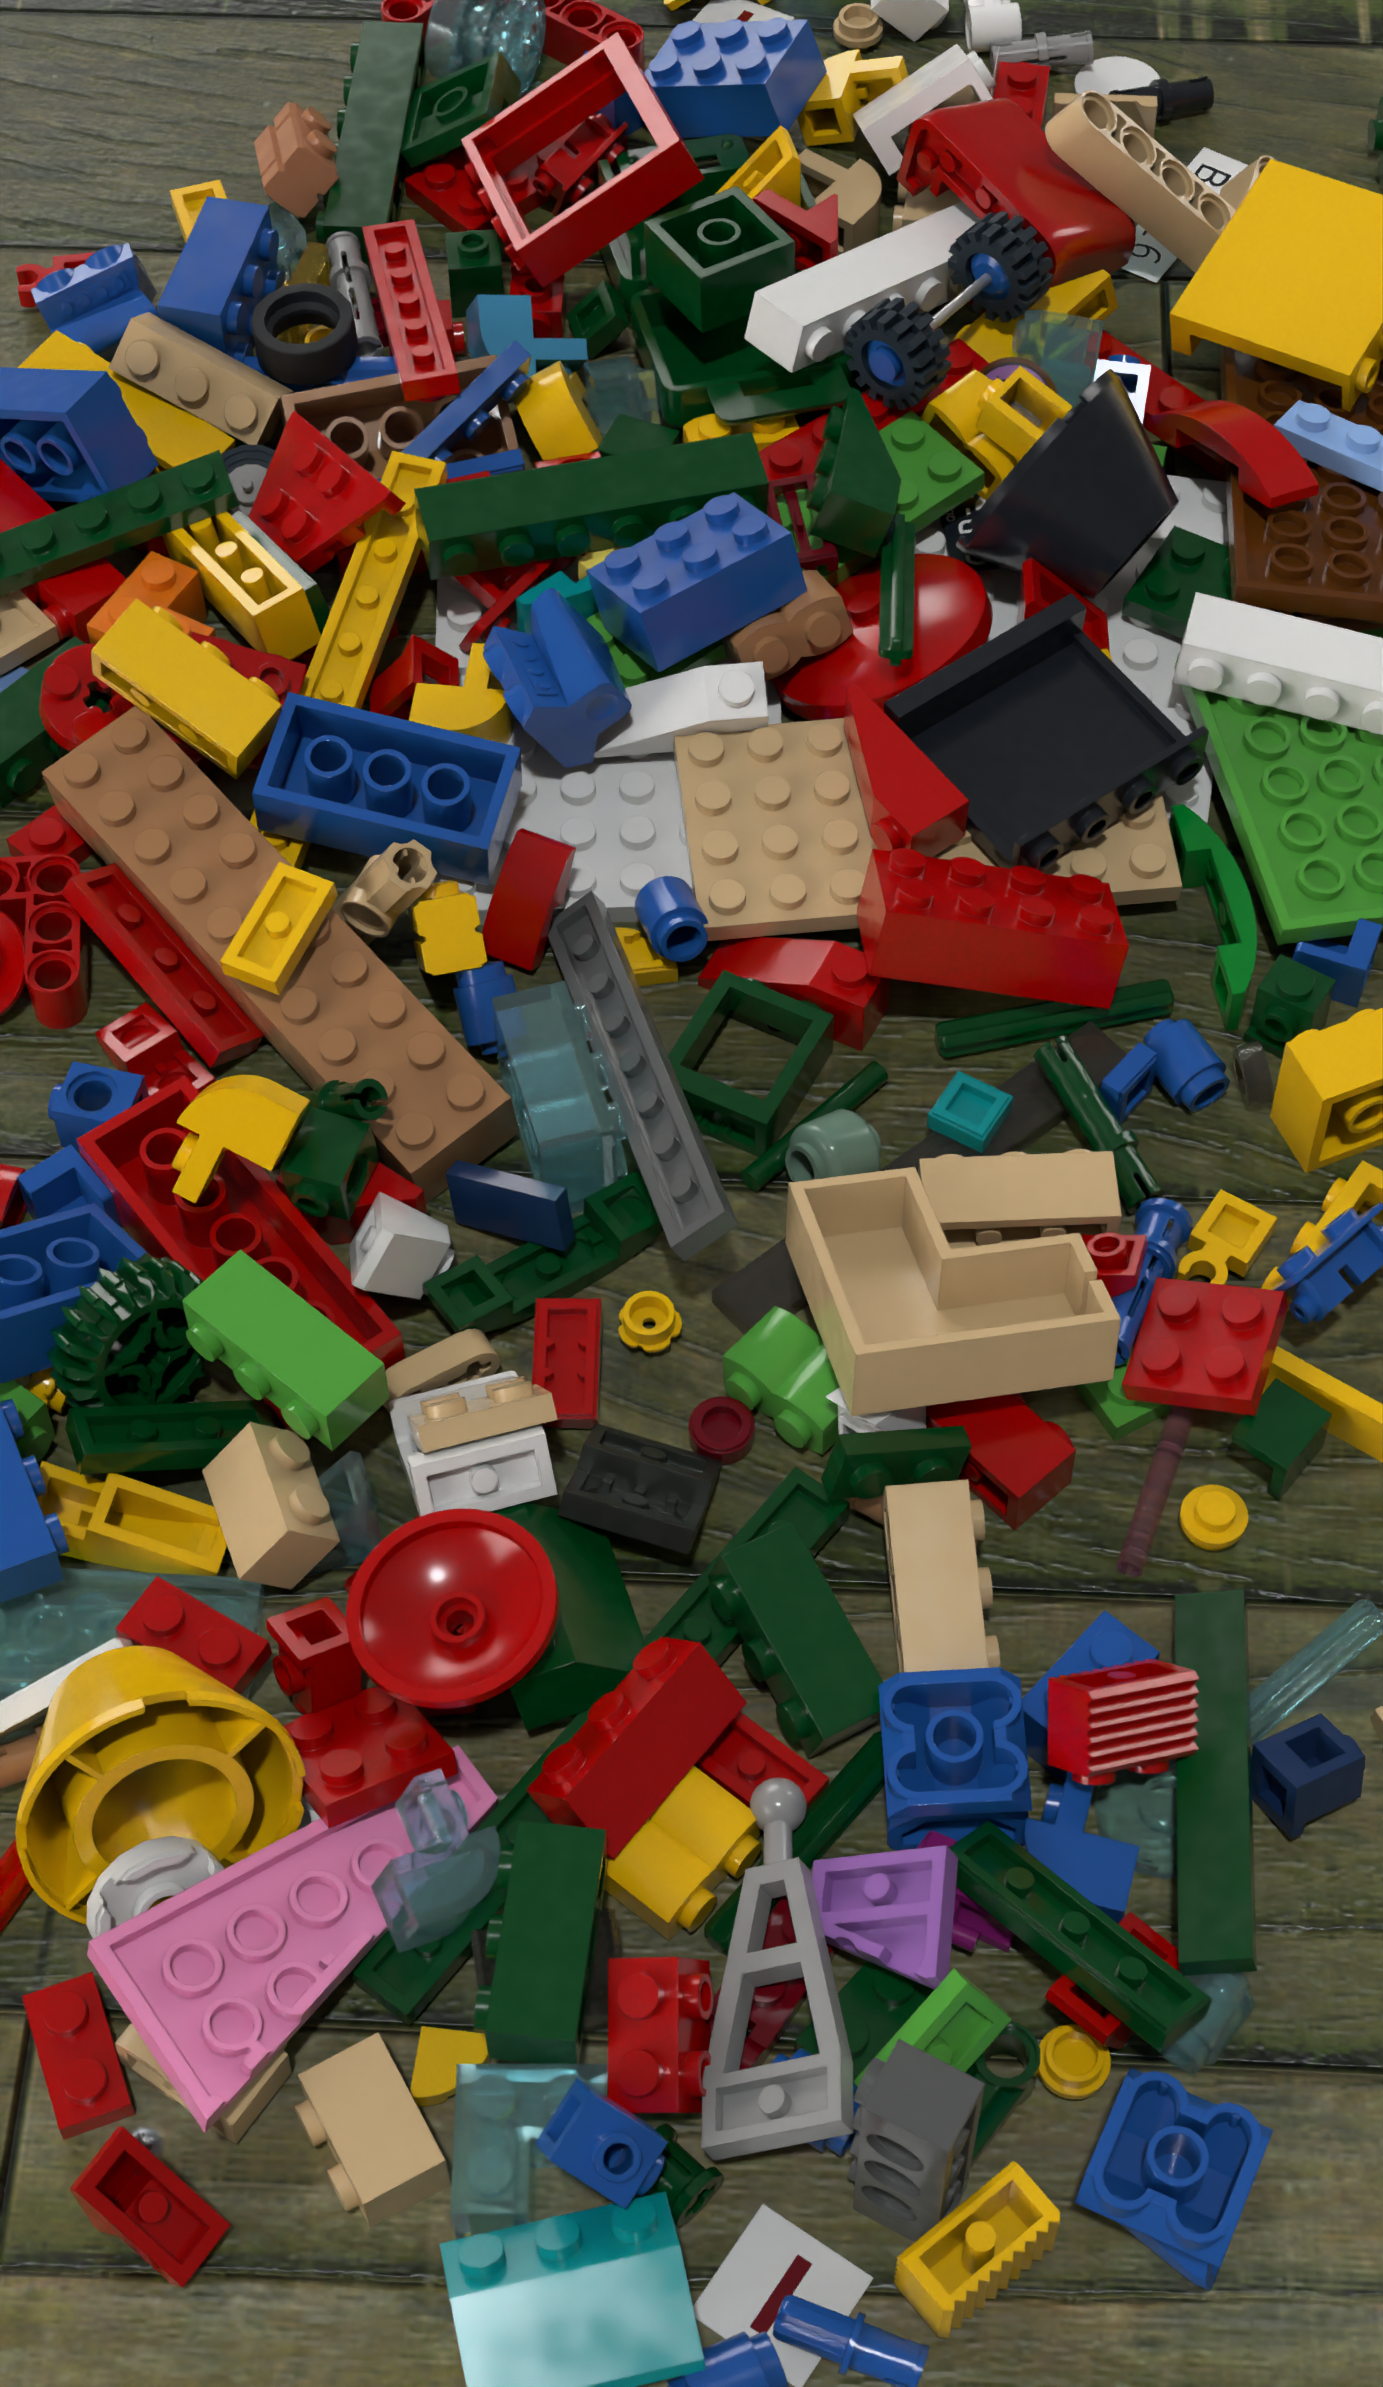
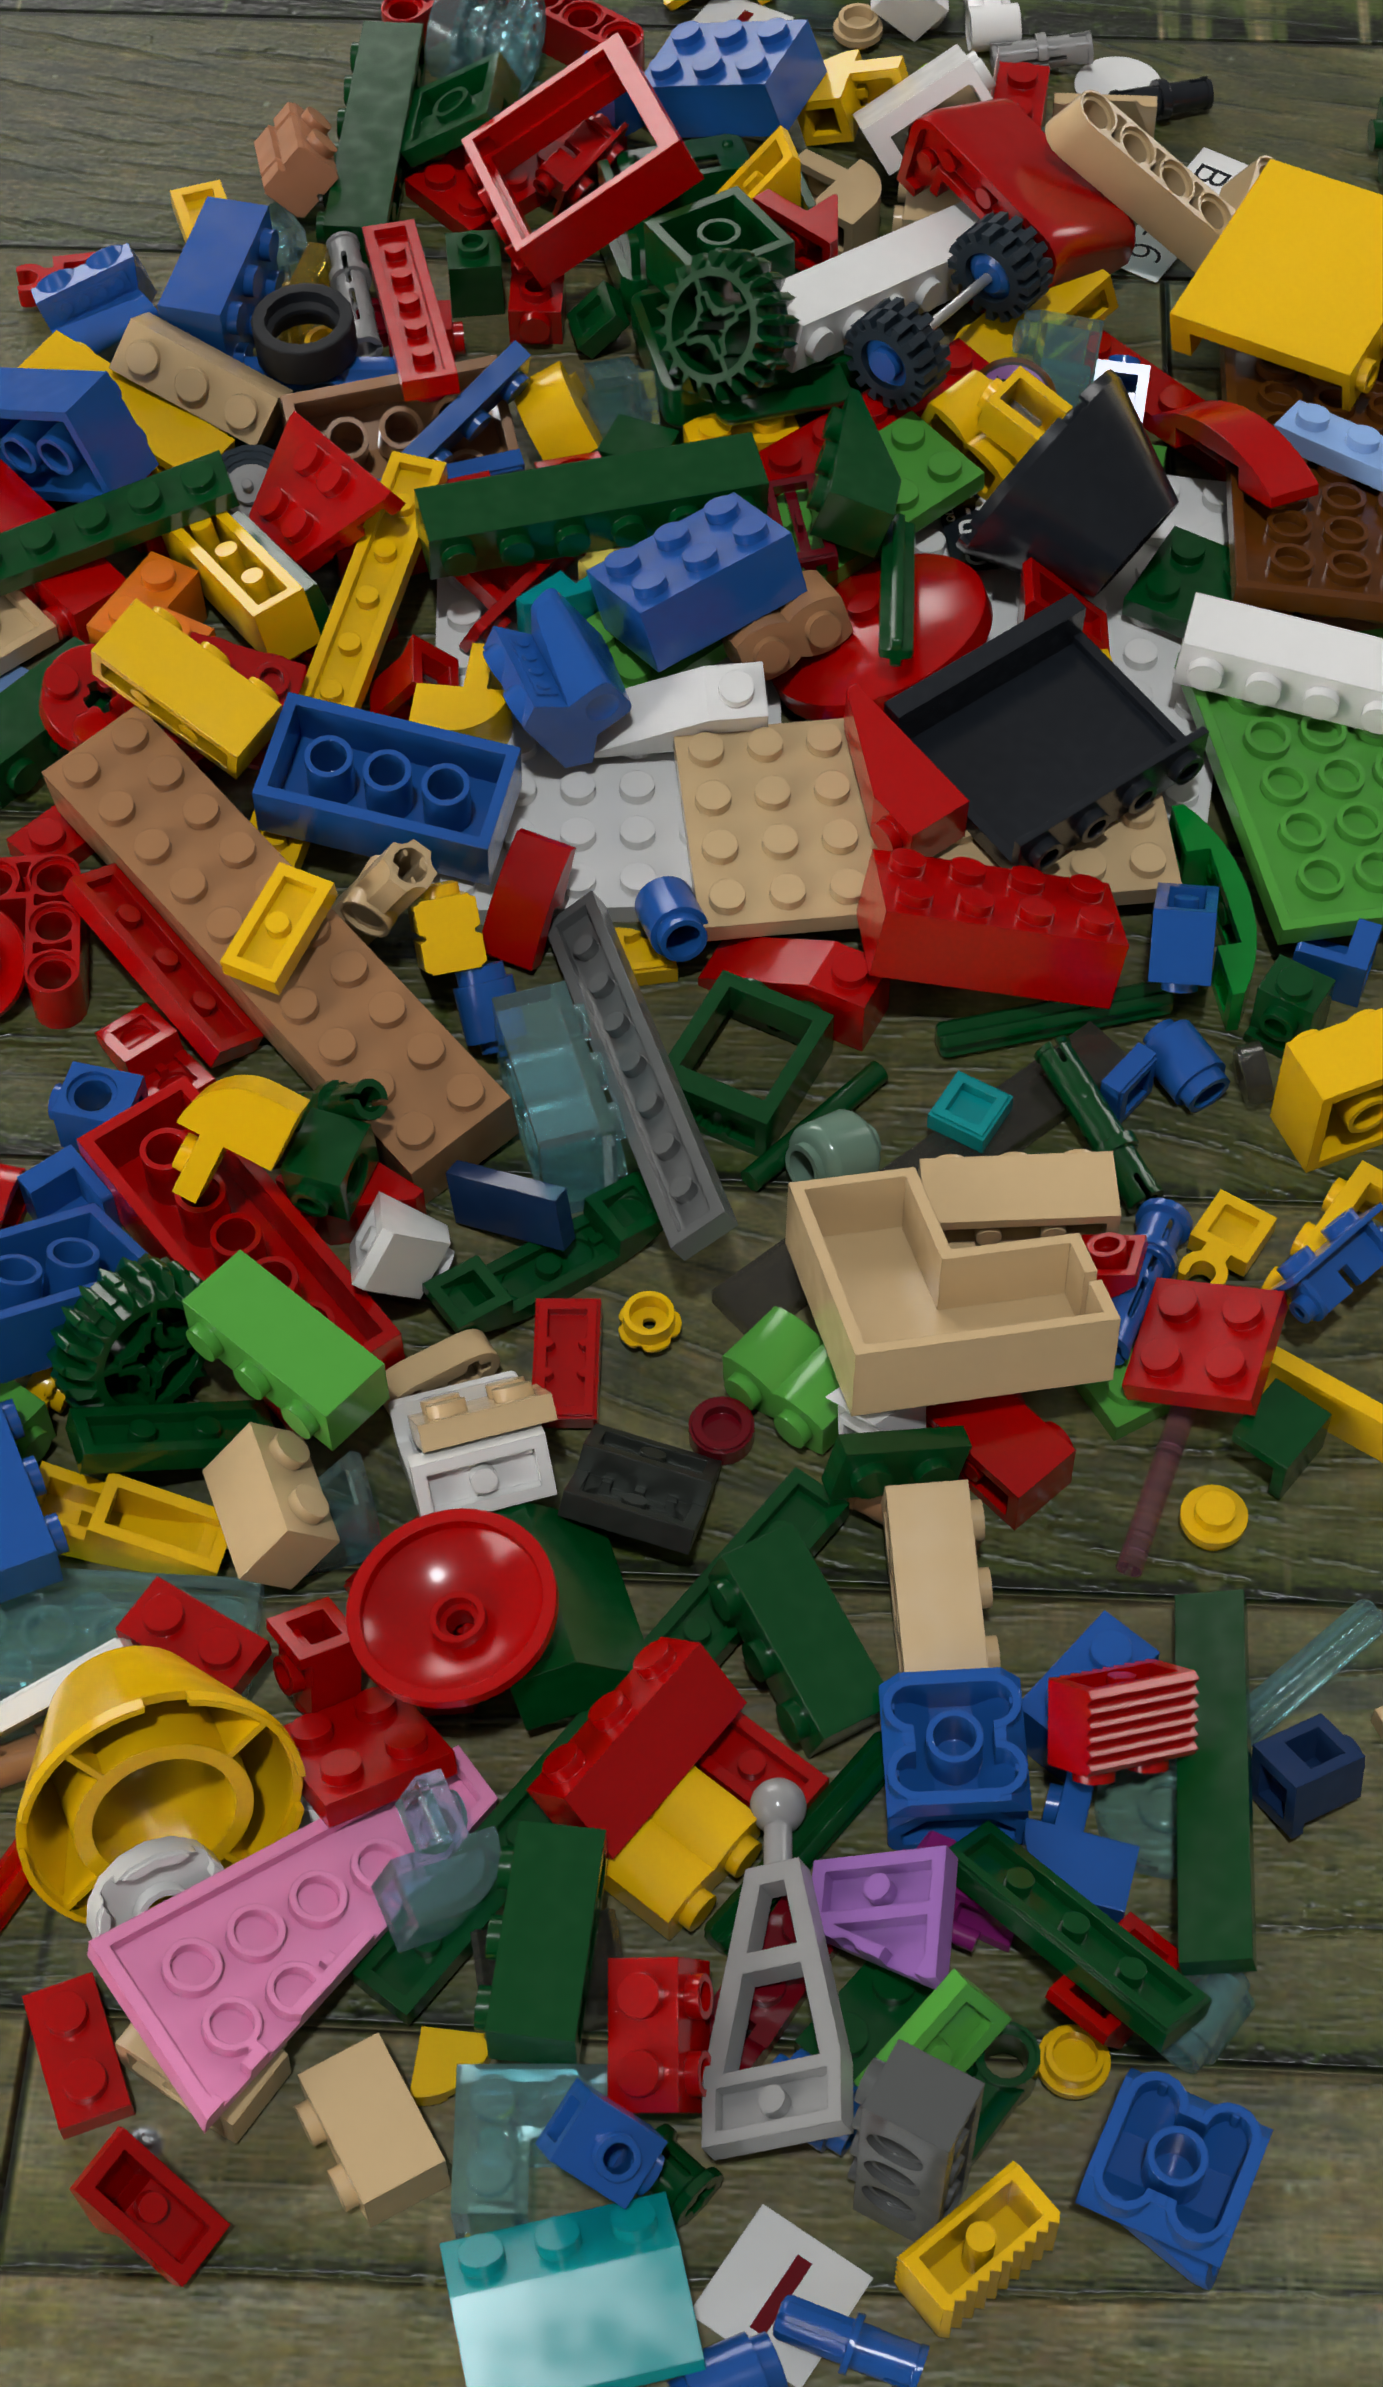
(502, 319): dark azure brick -> none
(746, 344): none -> dark green gear
(1183, 936): none -> blue brick

